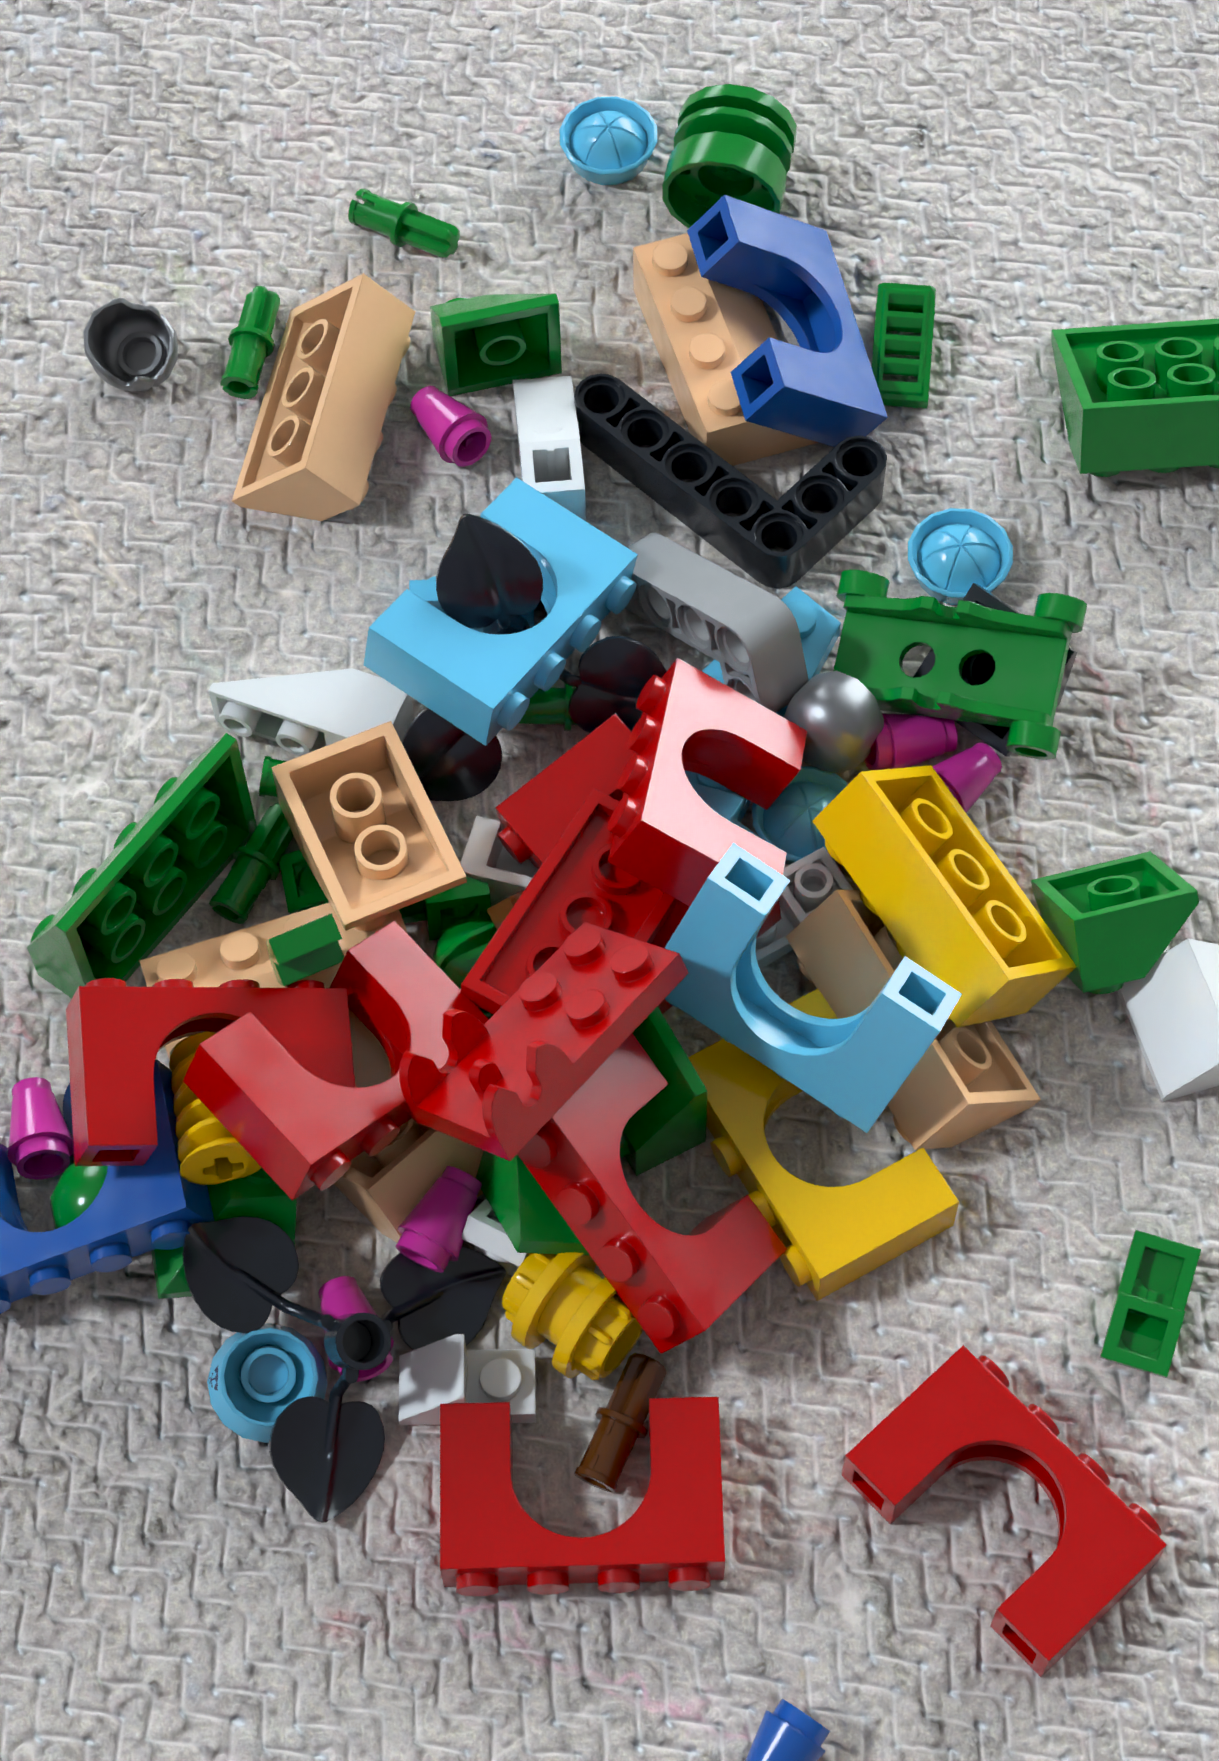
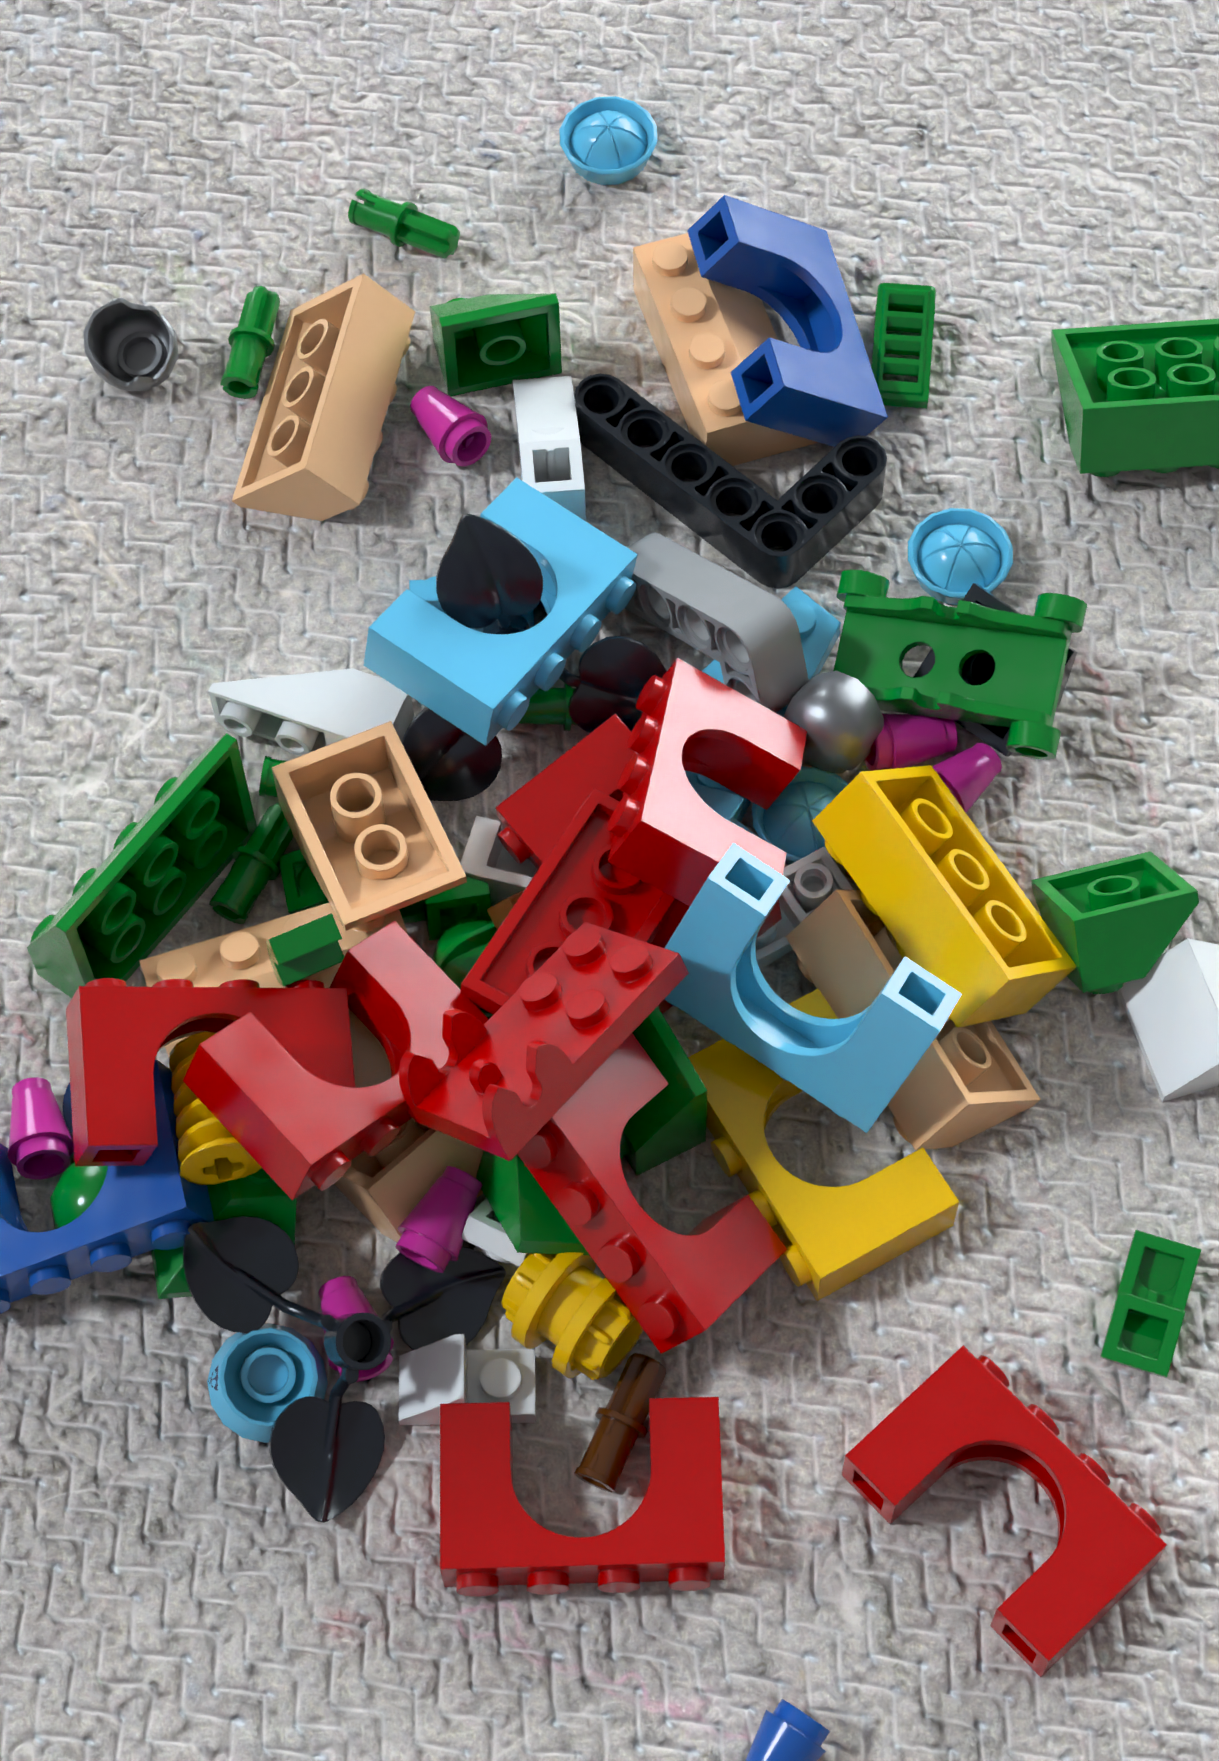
(728, 145): green wheel -> none

